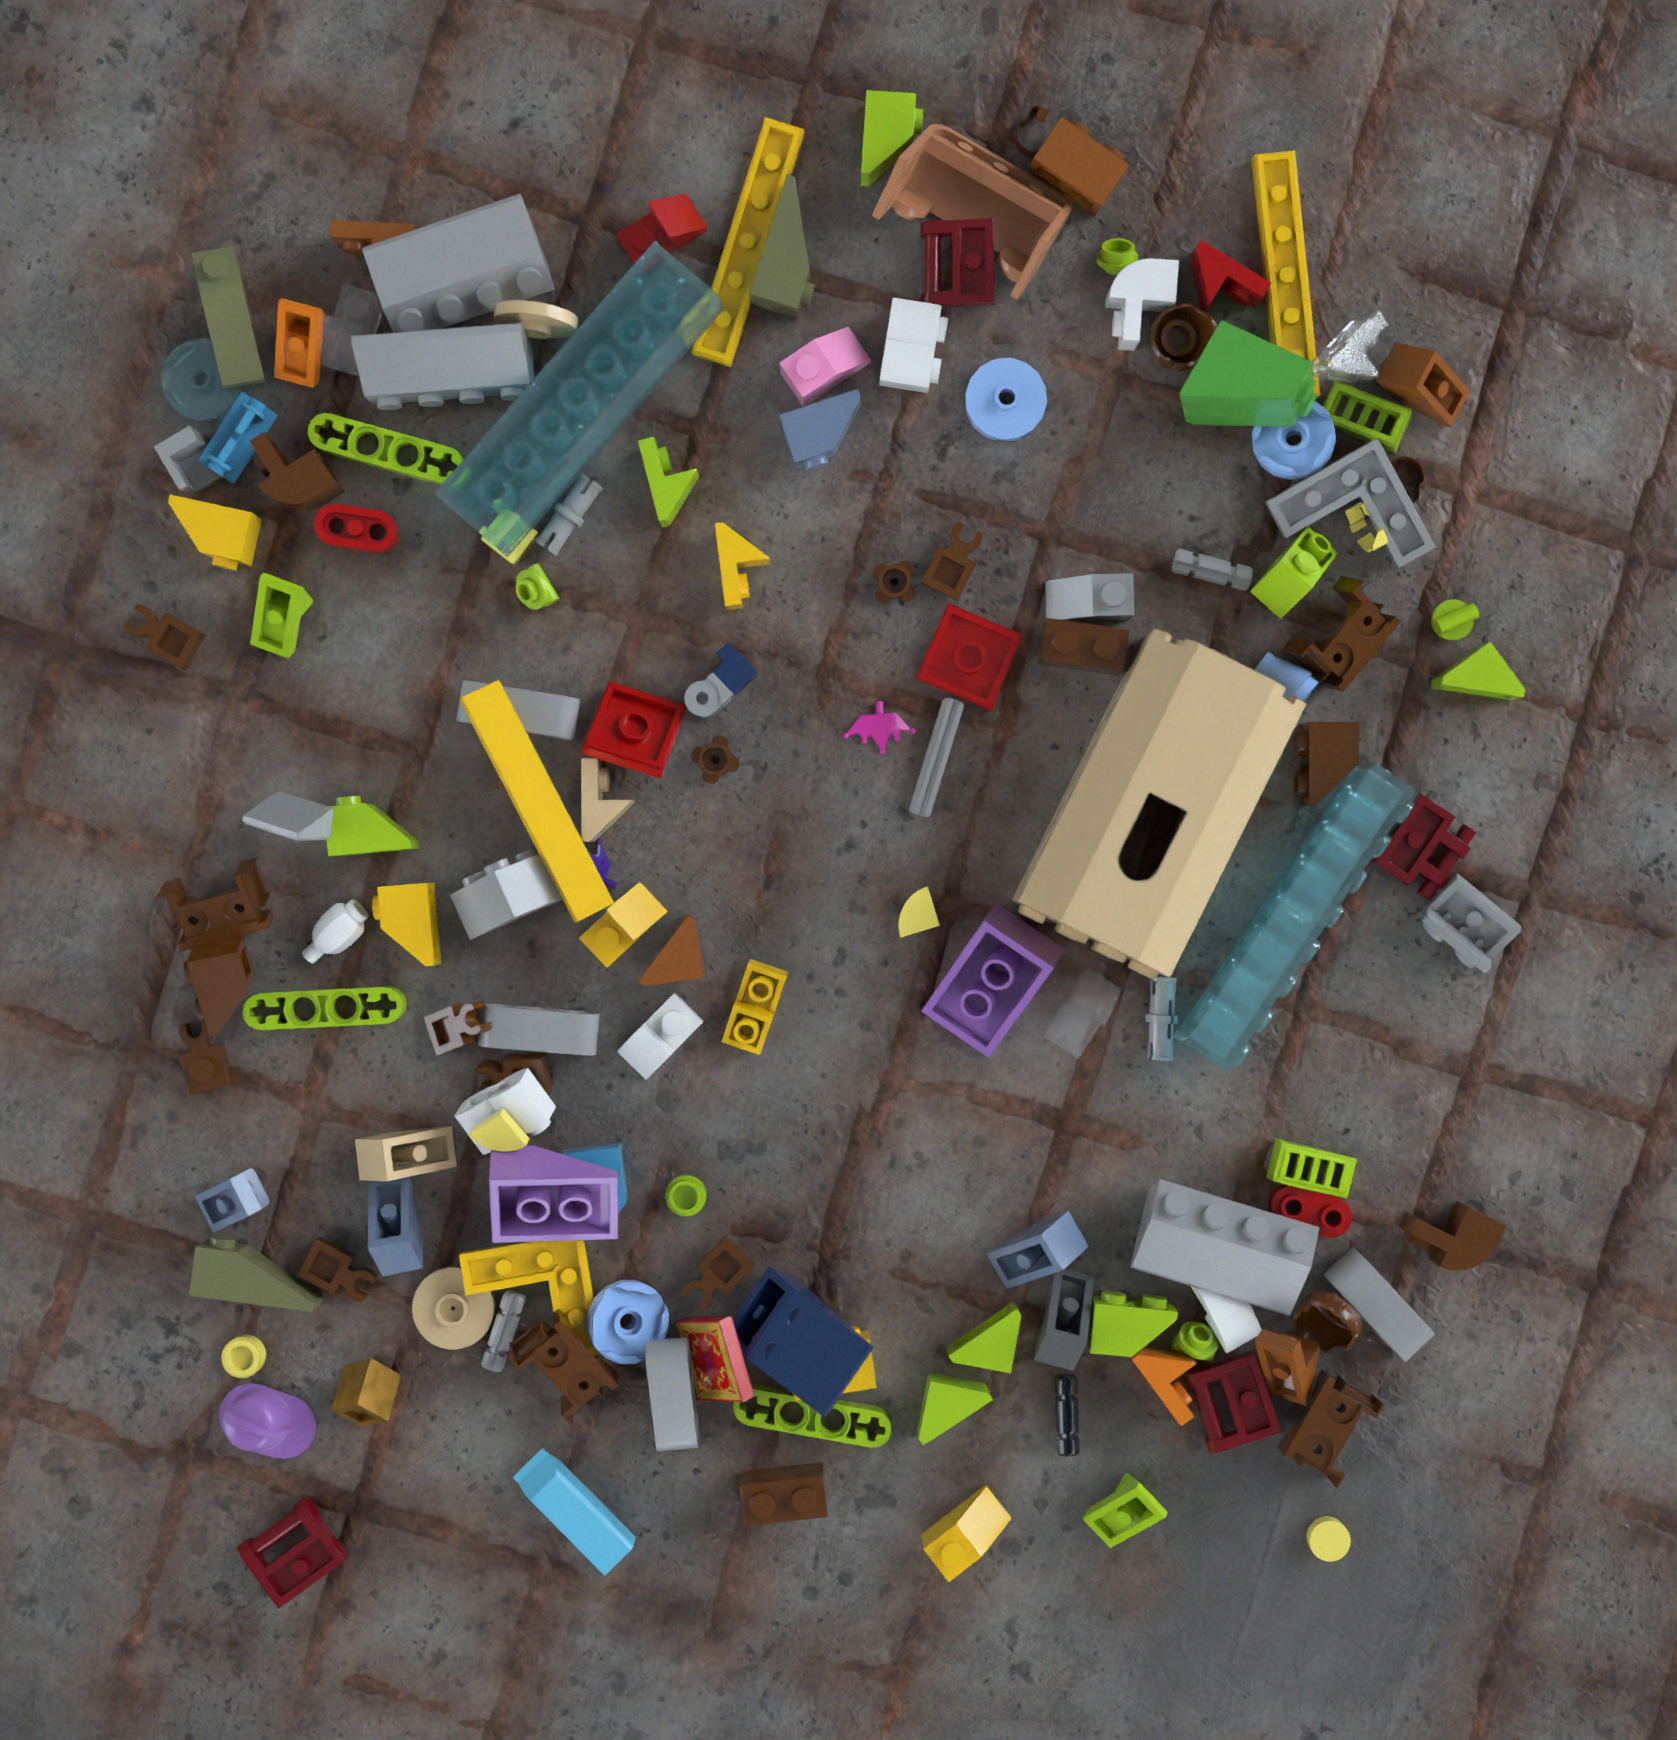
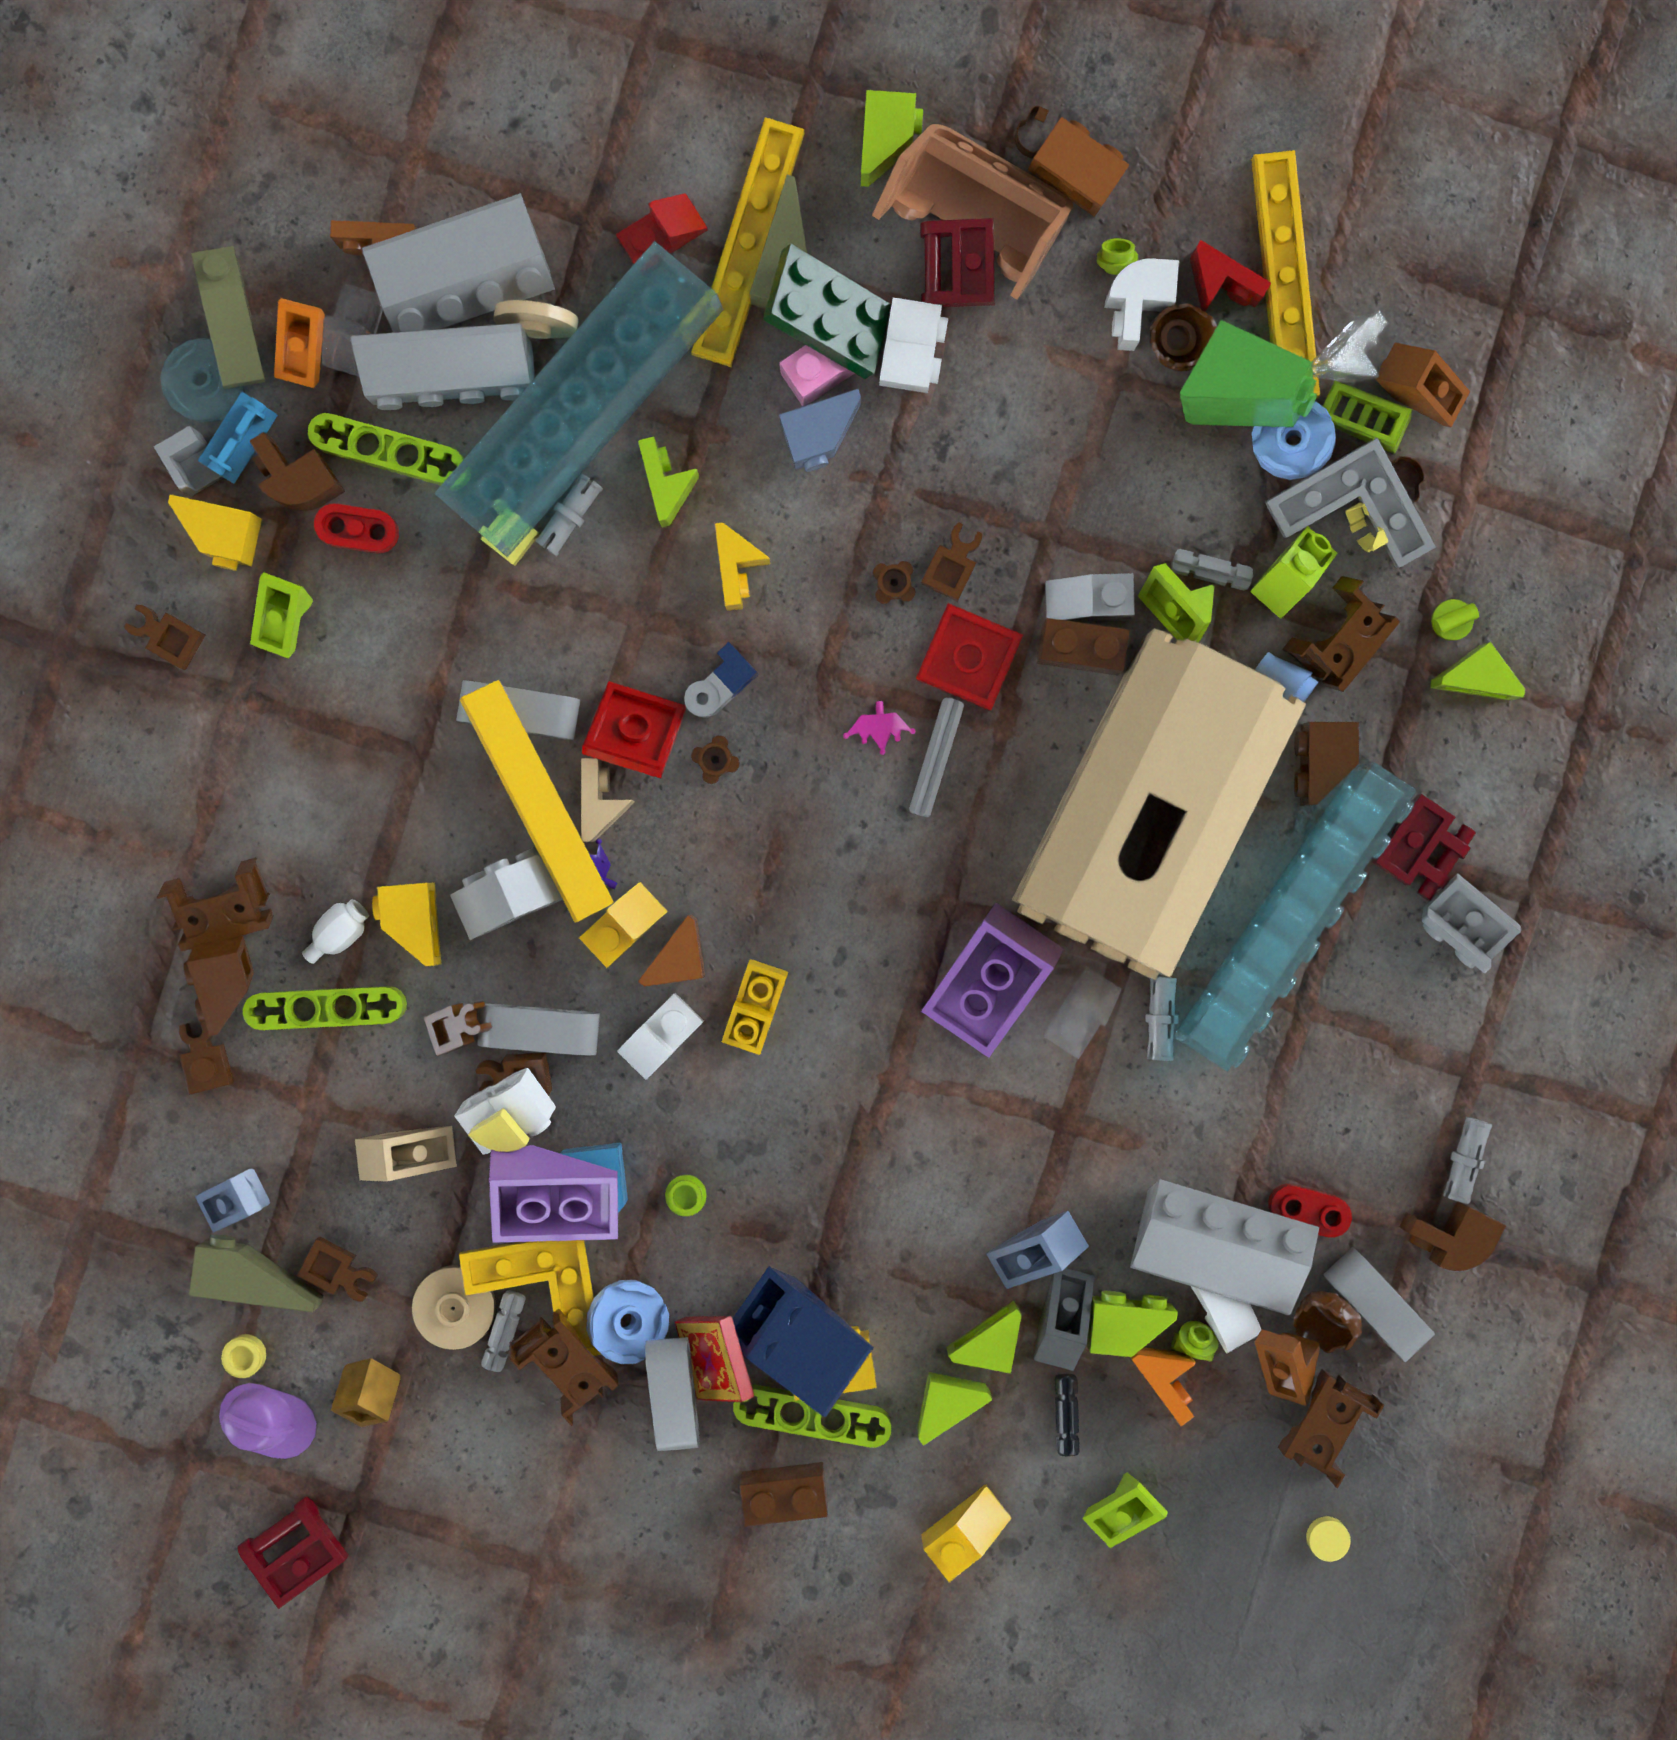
(291, 817): light grey slope -> none
(365, 830): lime slope -> none
(394, 1227): sand blue slope -> none
(535, 588): lime plate -> none
(575, 1510): medium azure piece -> none
(721, 1269): reddish brown plate -> none
(827, 311): none -> plate
(917, 914): light yellow tile -> none
(1000, 420): light blue plate -> none
(1180, 610): none -> lime slope
(1245, 1397): dark red plate -> none
(1280, 1160): lime slope -> none
(1467, 1160): none -> light grey pin

